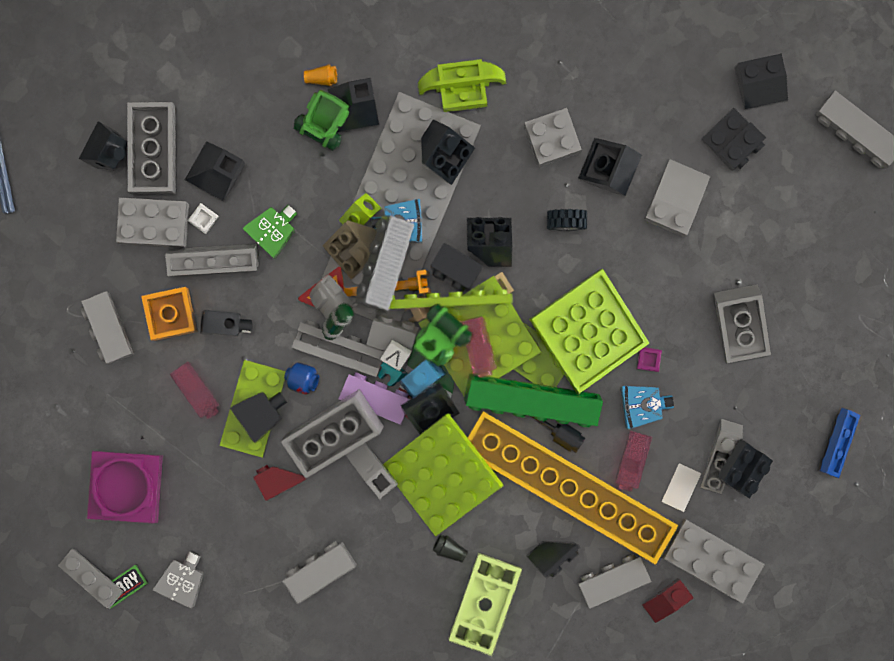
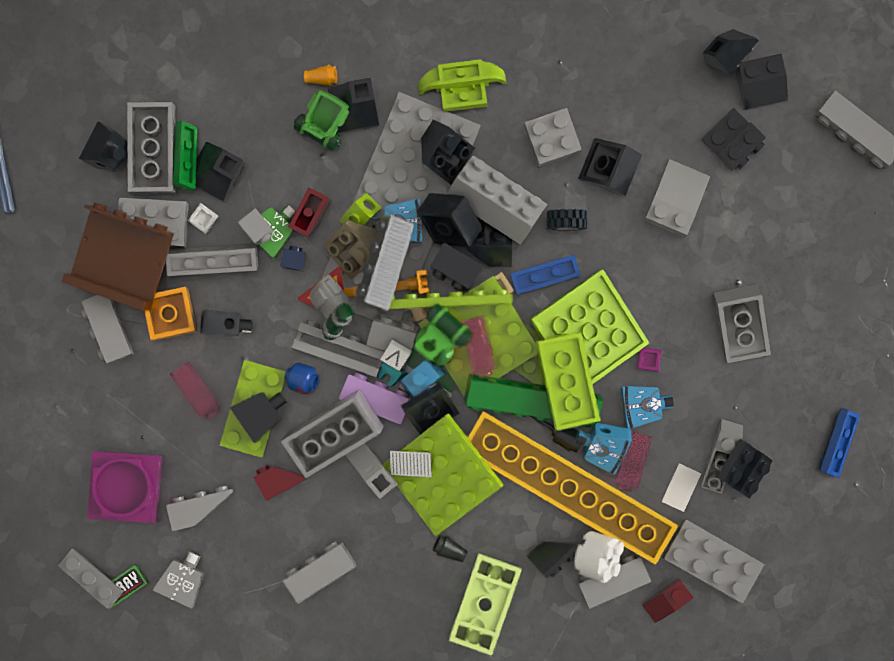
(120, 257): none -> reddish brown panel
(185, 155): none -> green plate
(191, 512): none -> light grey slope
(256, 227): none -> light grey brick
(293, 259): none -> dark blue plate
(309, 212): none -> dark red slope
(410, 463): none -> white sticker
(449, 219): none -> black brick
(498, 199): none -> light grey brick
(545, 274): none -> blue plate
(568, 381): none -> lime plate
(599, 557): none -> white brick
(605, 445): none -> dark azure torso
(729, 50): none -> black slope

